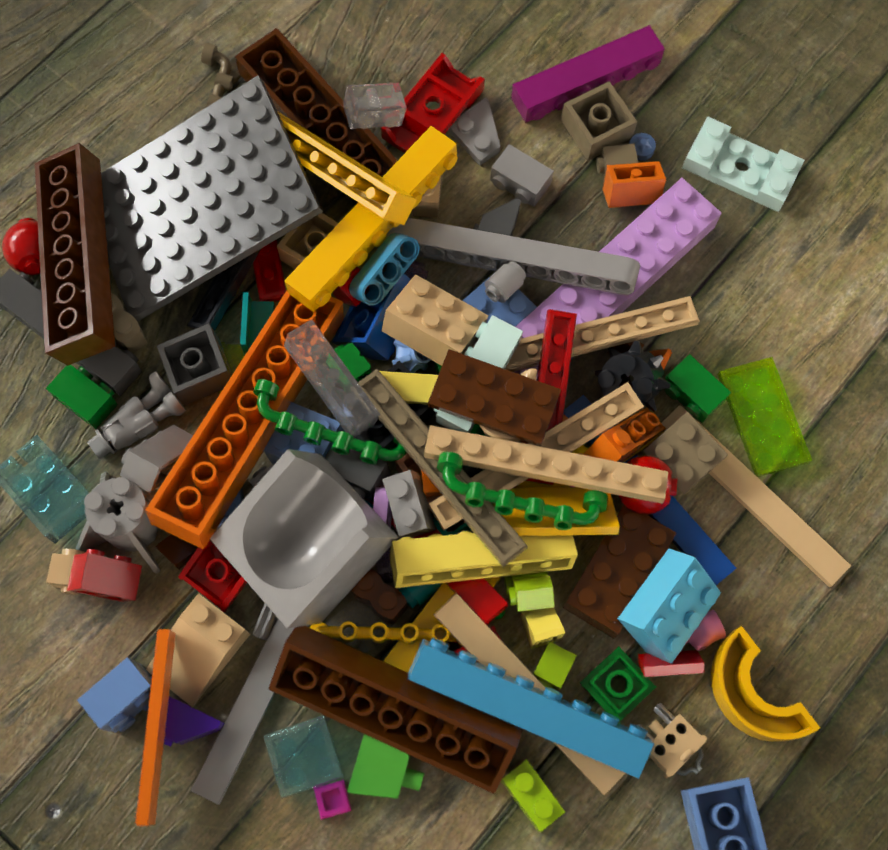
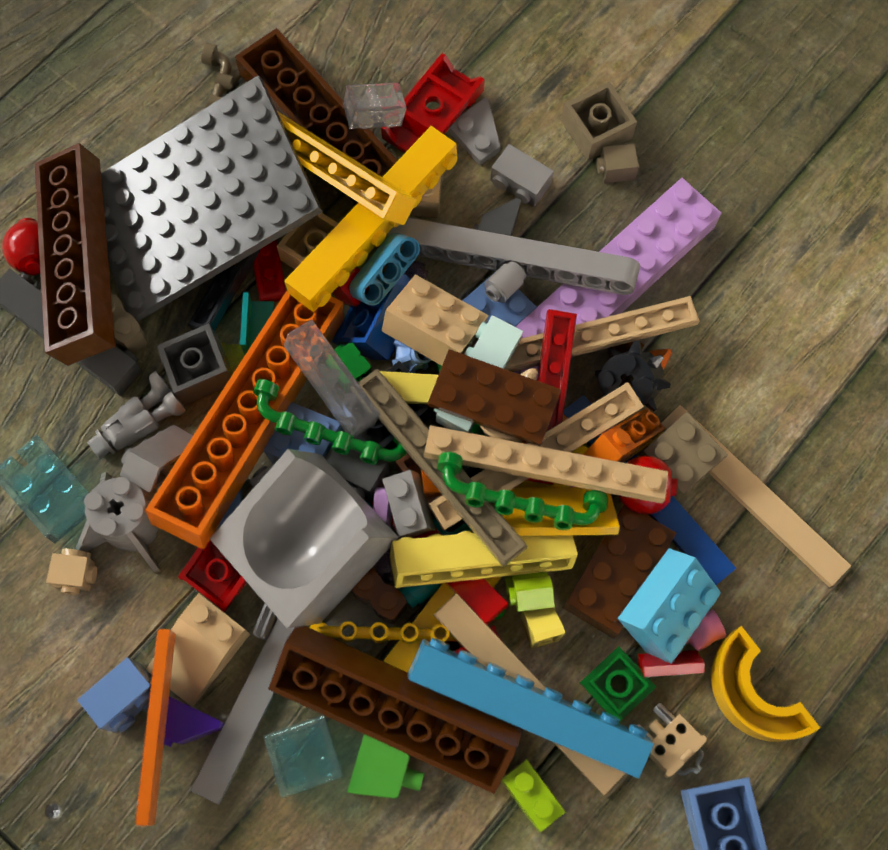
(83, 396): green brick -> none
(104, 576): red brick -> none
(176, 550): reddish brown slope -> none
(332, 799): dark pink tile -> none
(554, 666): lime brick -> none
(610, 62): magenta brick -> none
(633, 184): orange brick -> none
(644, 146): medium blue tile -> none
(696, 389): green brick -> none
(764, 417): clear neon green plate -> none
(768, 173): light aqua piece -> none

